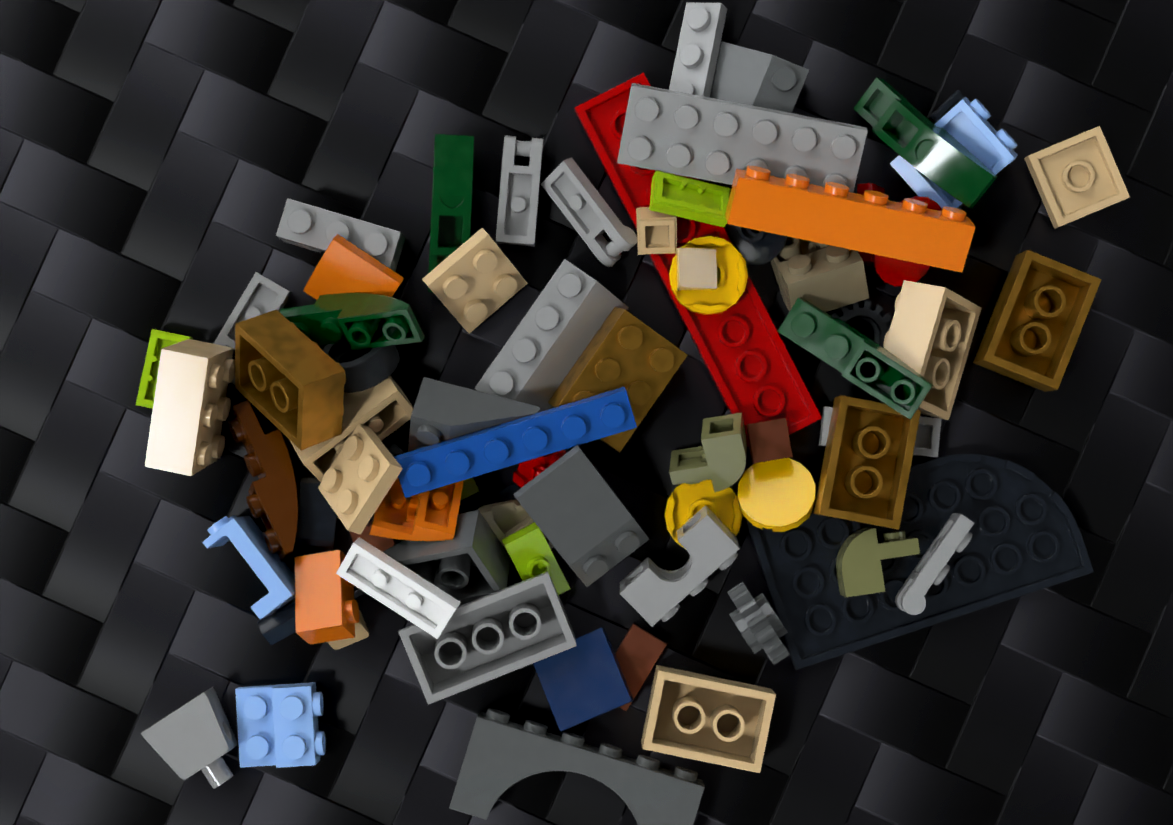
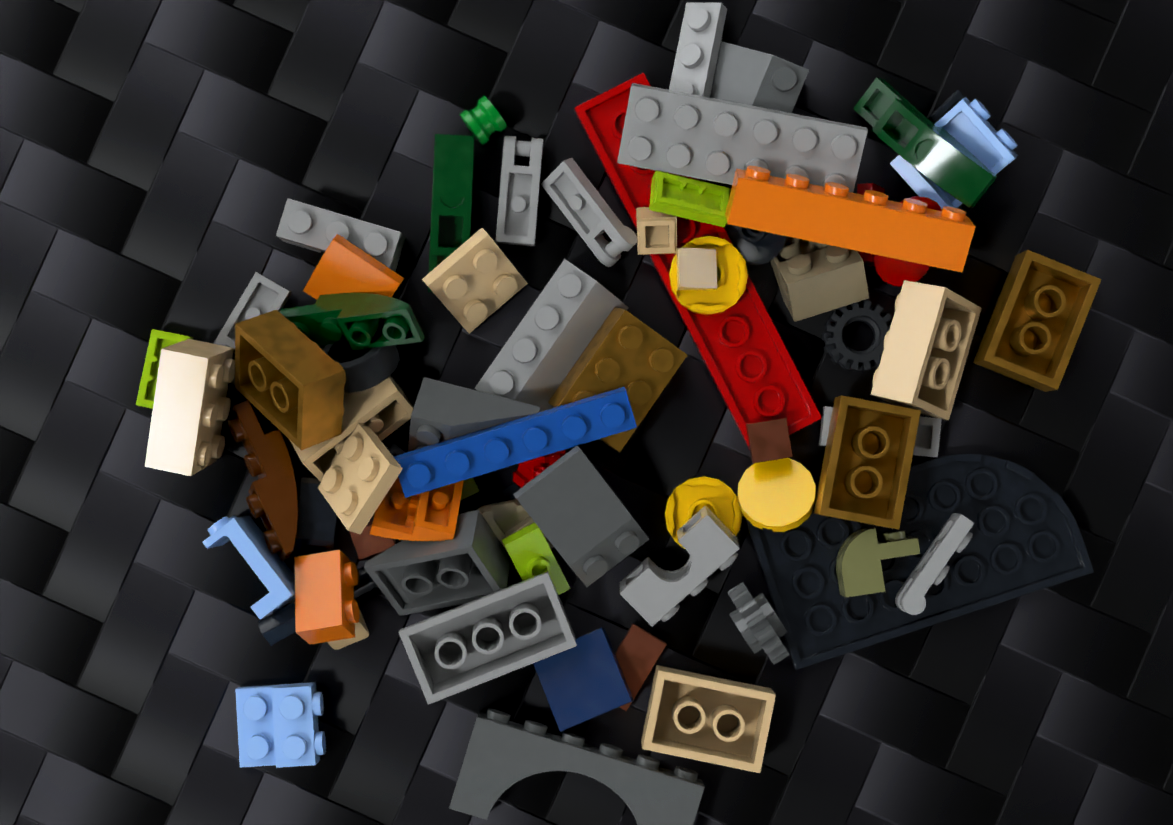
(195, 739): light grey torso -> none
(398, 587): white plate -> none
(483, 120): none -> green wheel
(719, 457): olive brick -> none
(856, 357): dark green slope -> none
(1077, 177): tan plate -> none

